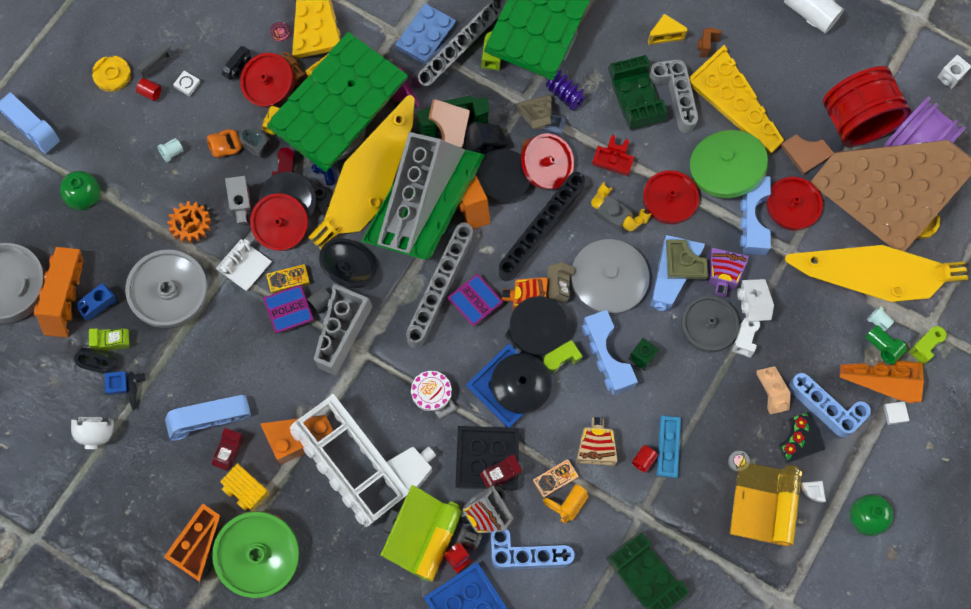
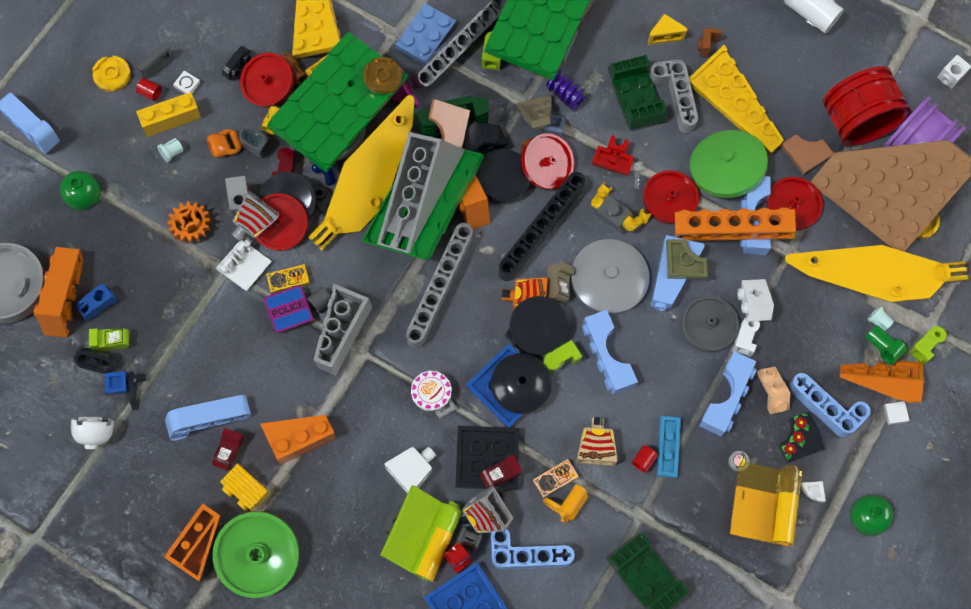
(166, 288): light grey dish -> none
(168, 114): none -> yellow brick
(253, 217): none -> light grey torso
(279, 31): clear pink tile -> none
(326, 465): white window -> none
(347, 263): black dish -> none
(382, 75): none -> pearl gold tile
(475, 300): piece -> none
(636, 169): none -> clear hand
(643, 354): dark green brick -> none
(718, 416): none -> light blue arch
(725, 270): torso -> none
(744, 231): none -> orange brick

